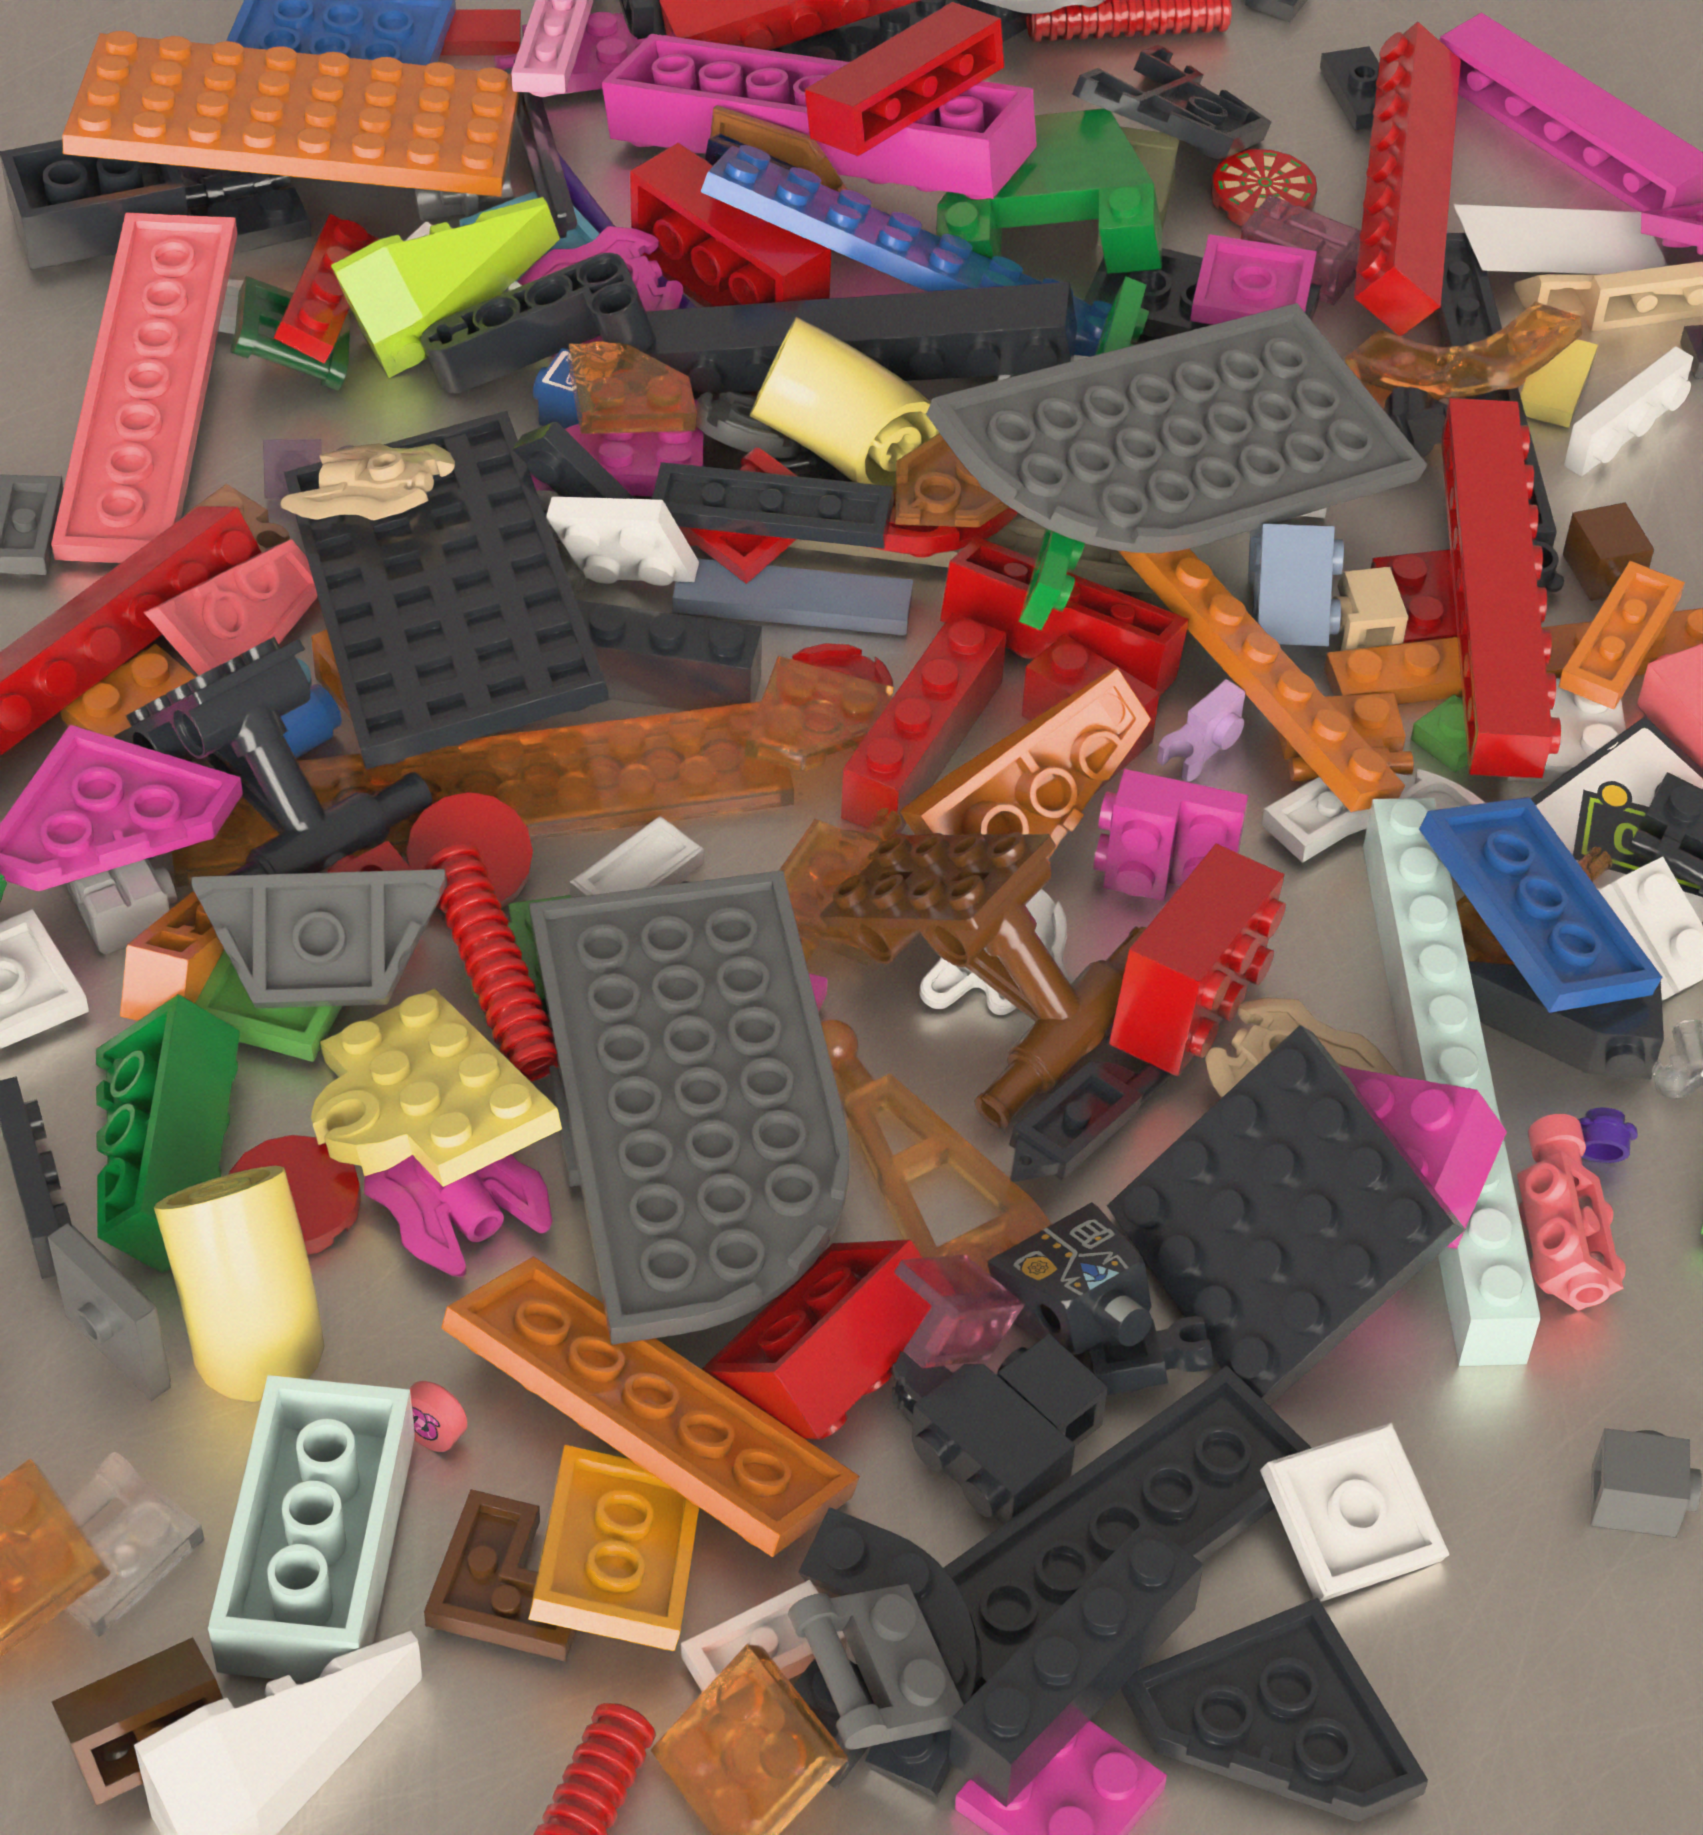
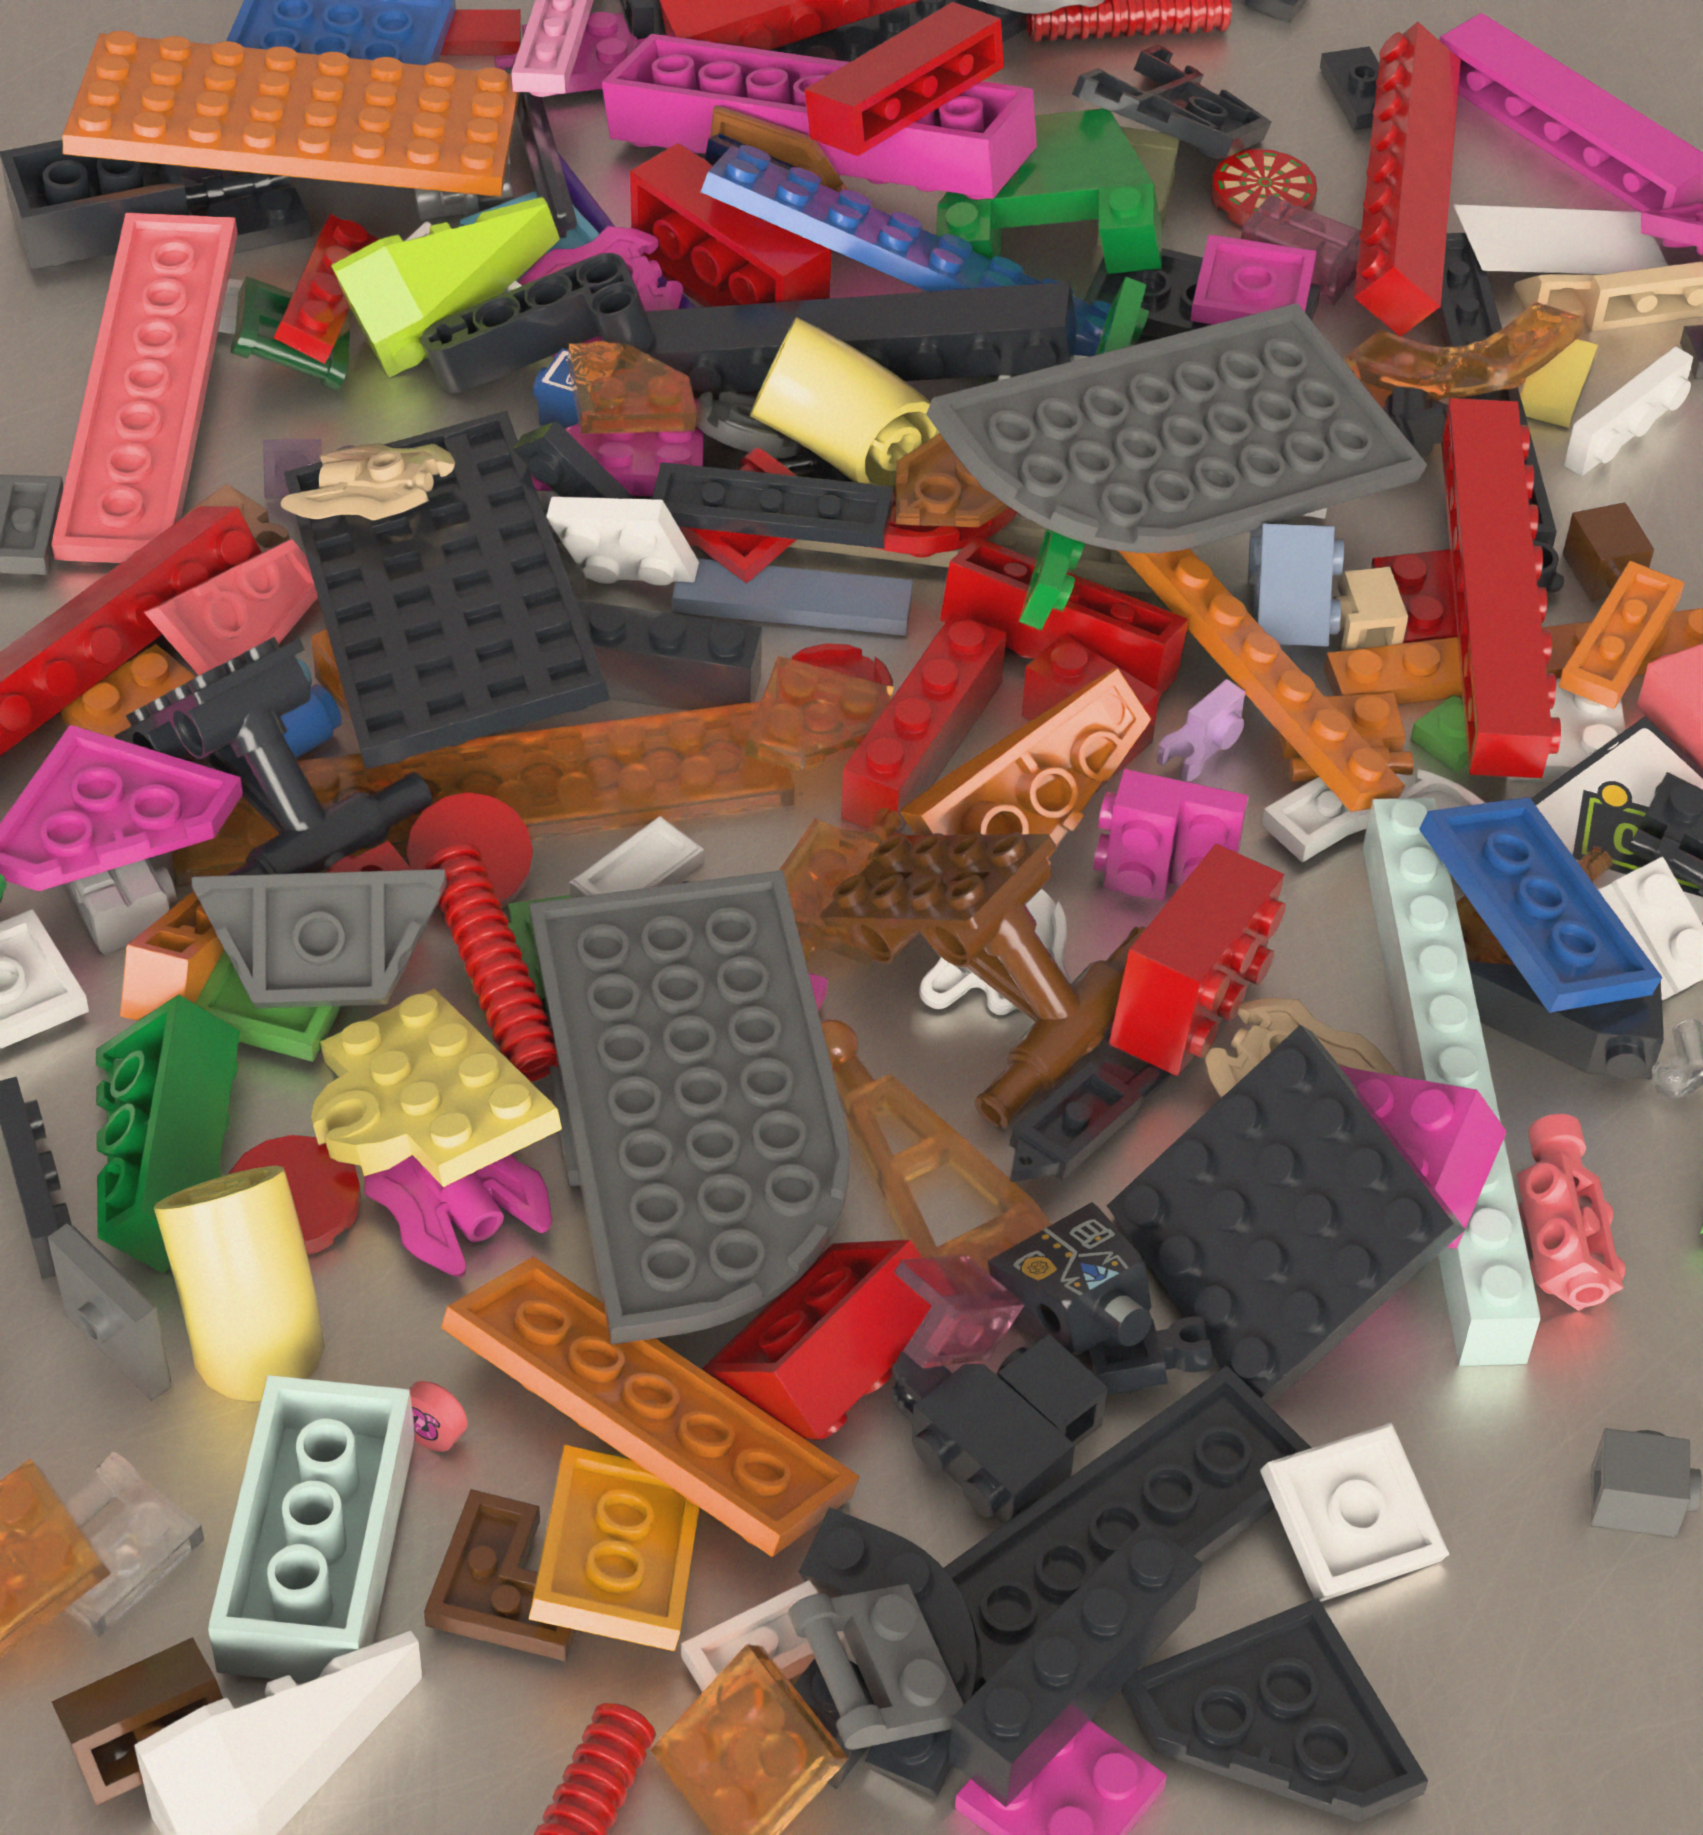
(1607, 1135): dark purple plate -> none

